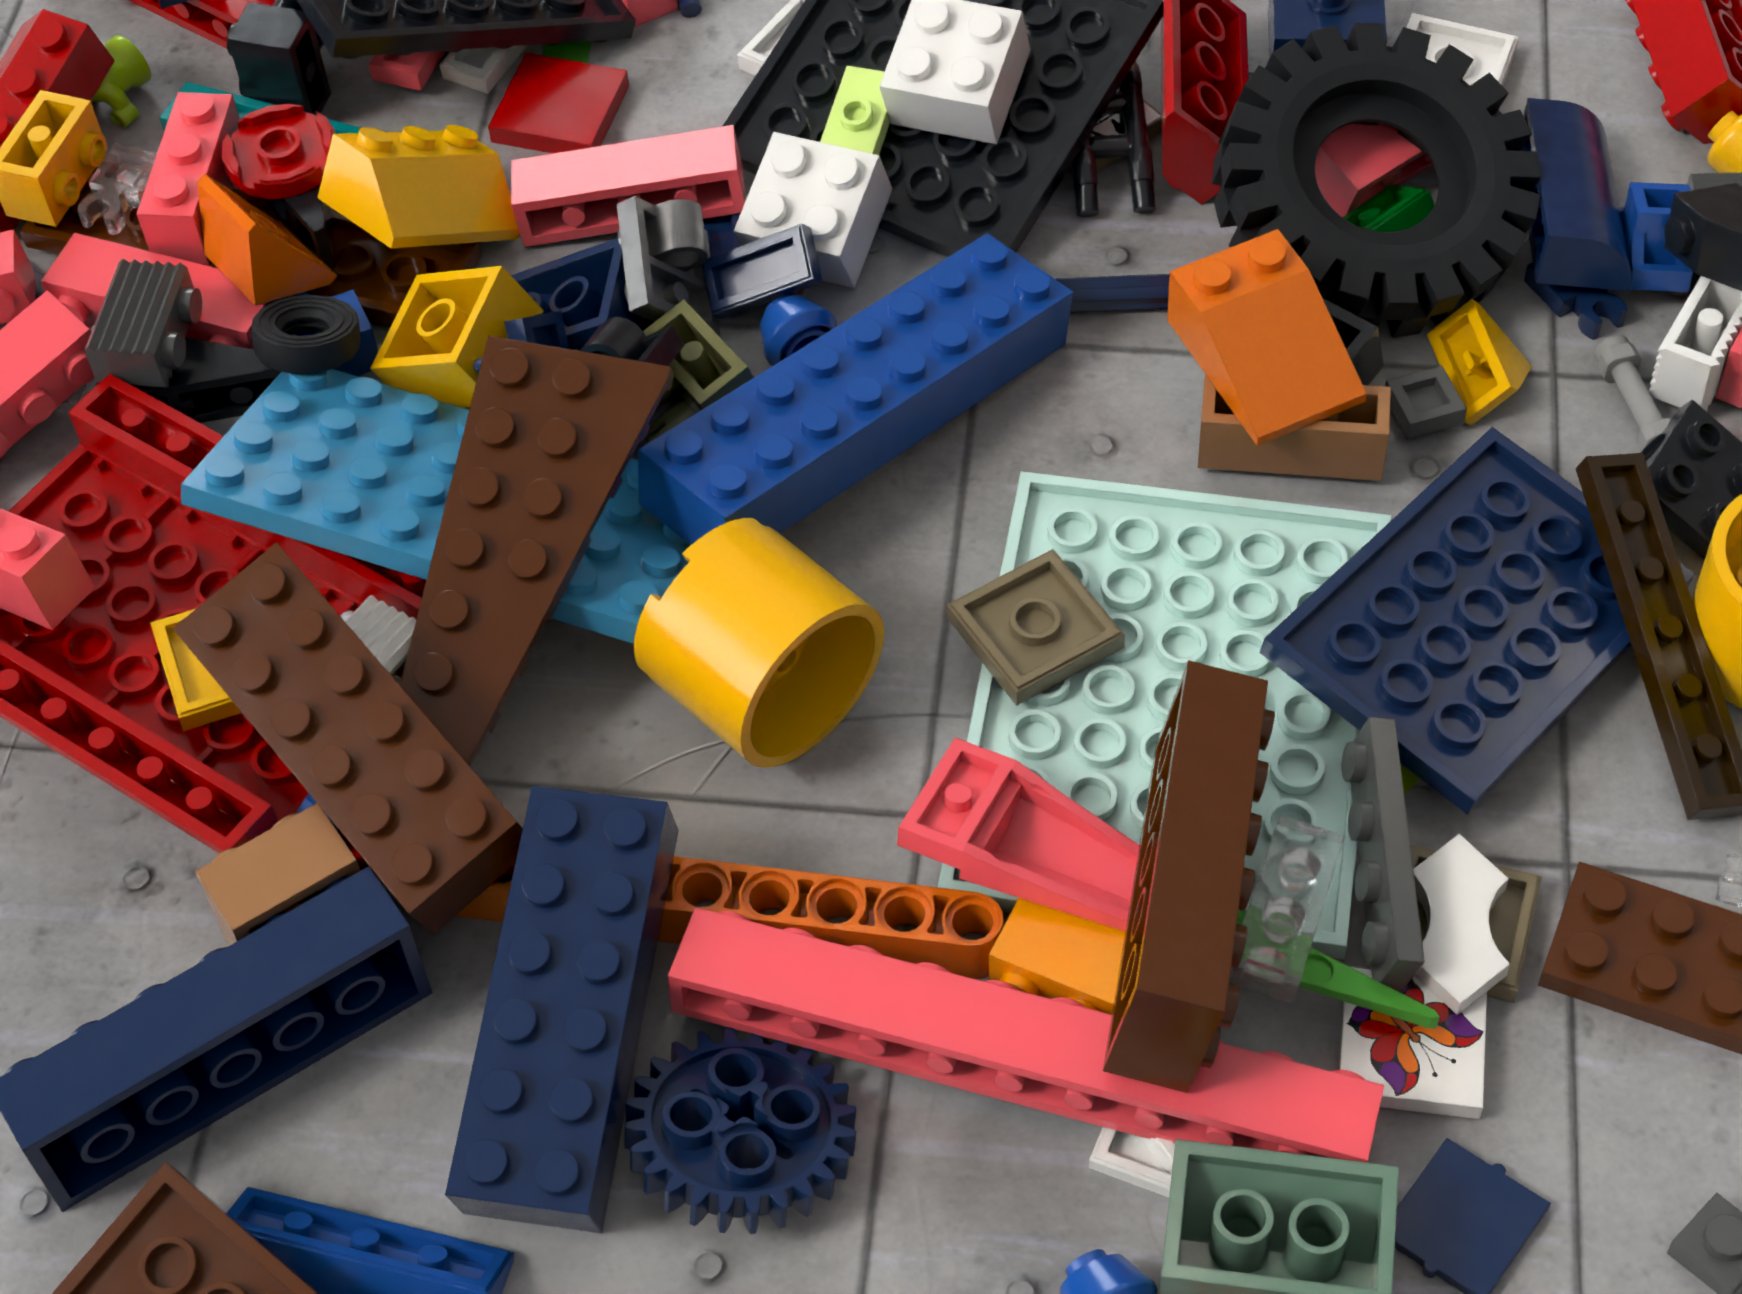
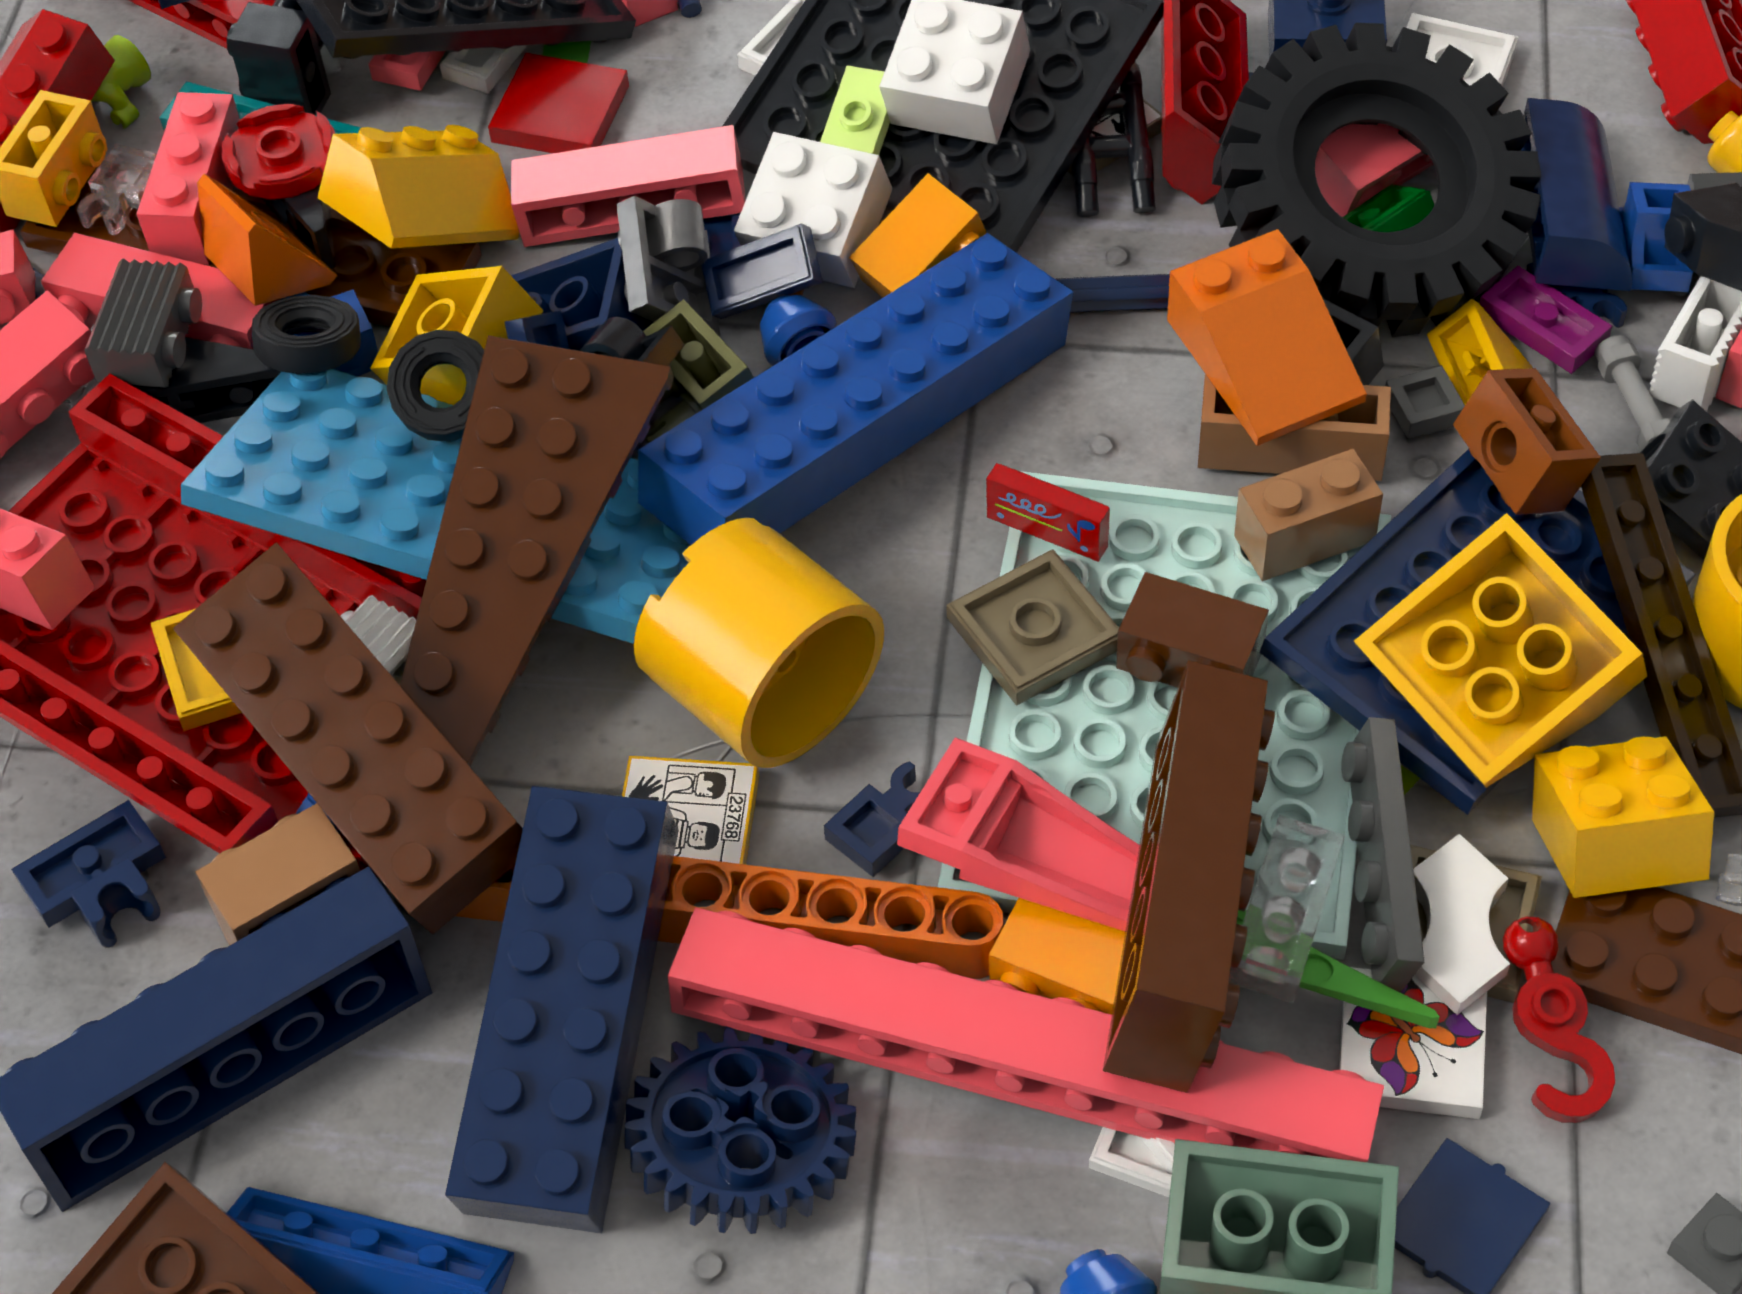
(95, 873): none -> dark blue plate
(408, 370): none -> black tyre
(707, 799): none -> white tile
(870, 822): none -> dark blue plate
(916, 236): none -> light orange brick
(1047, 512): none -> red tile
(1185, 623): none -> reddish brown brick
(1307, 514): none -> medium nougat brick
(1502, 653): none -> yellow slope
(1526, 441): none -> dark orange brick
(1545, 319): none -> magenta plate
(1550, 1016): none -> red piece
(1622, 816): none -> yellow brick

